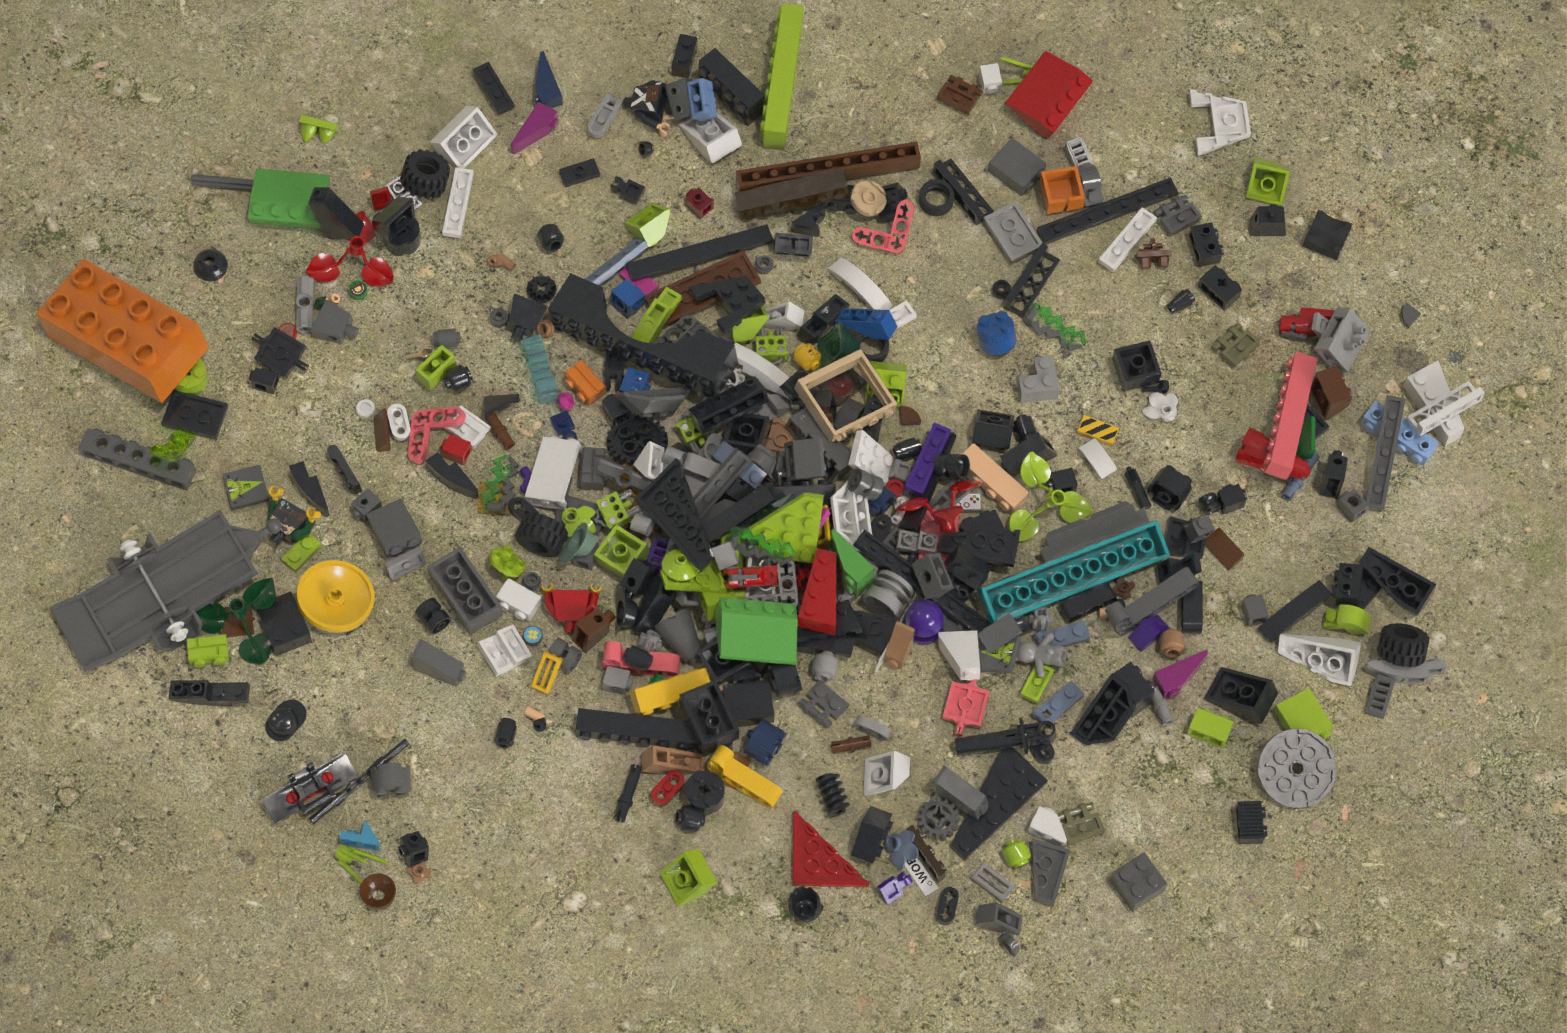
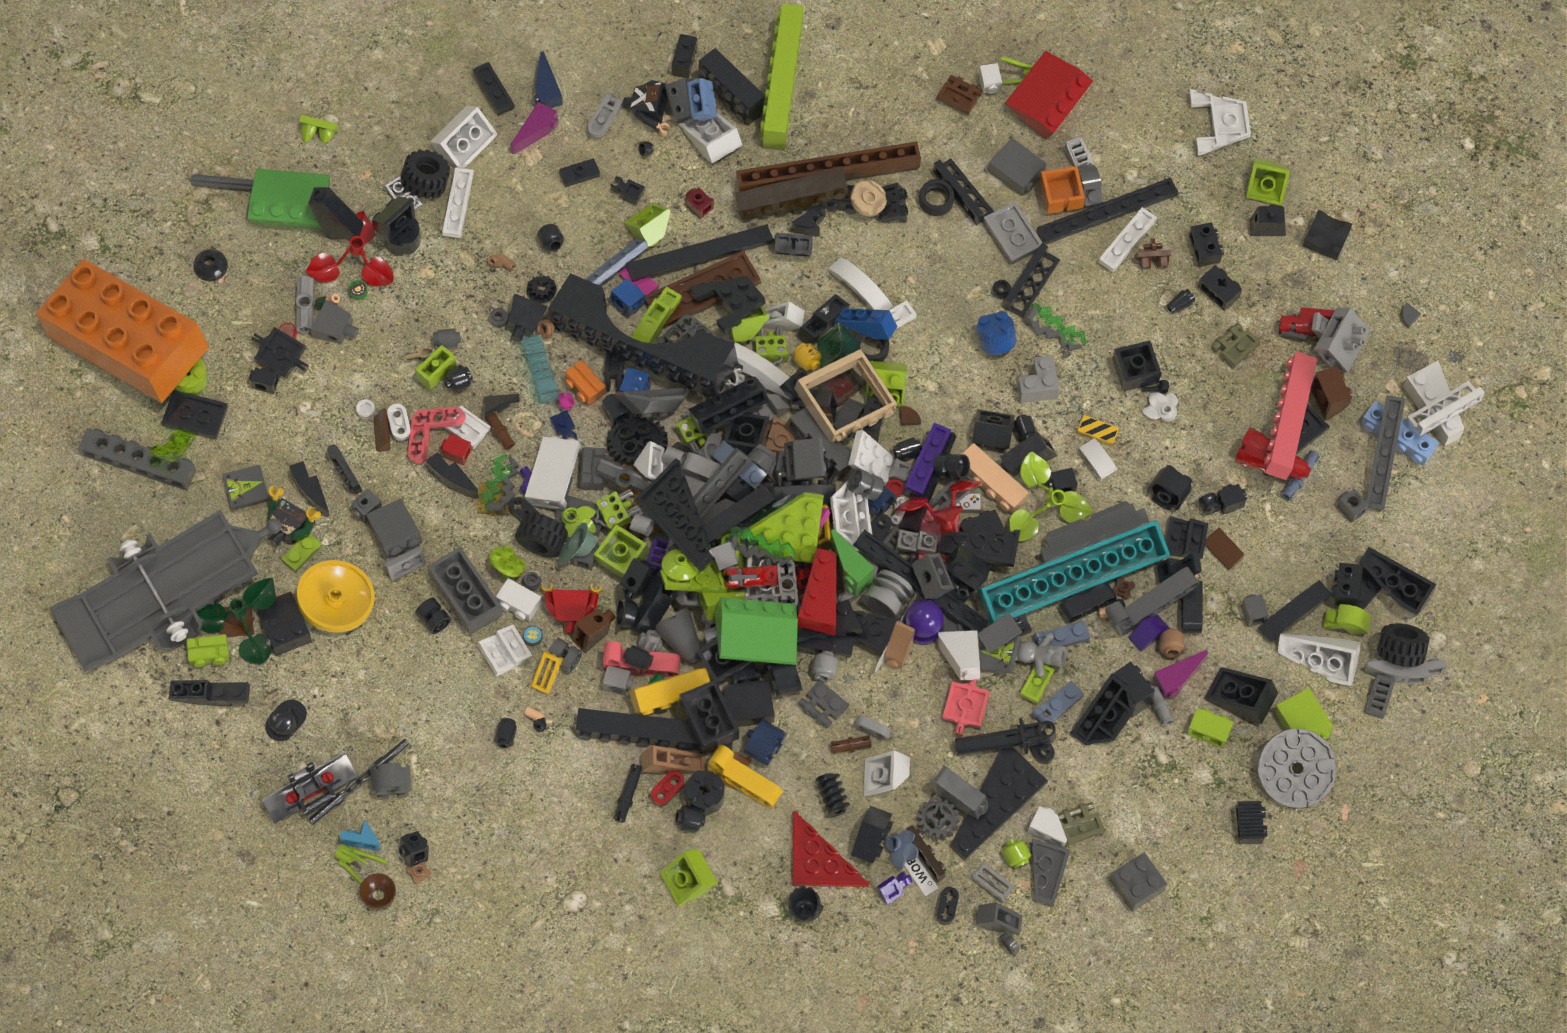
(380, 197): red tile -> none
(437, 664): dark grey slope -> none
(764, 260): dark grey plate -> none
(888, 238): coral beam -> none
(1040, 619): light grey gear -> none
(1136, 485): black piece -> none
(1179, 219): dark grey plate -> none
(1199, 529): dark grey brick -> none
(1306, 443): green slope -> none
(1335, 469): black torso -> none

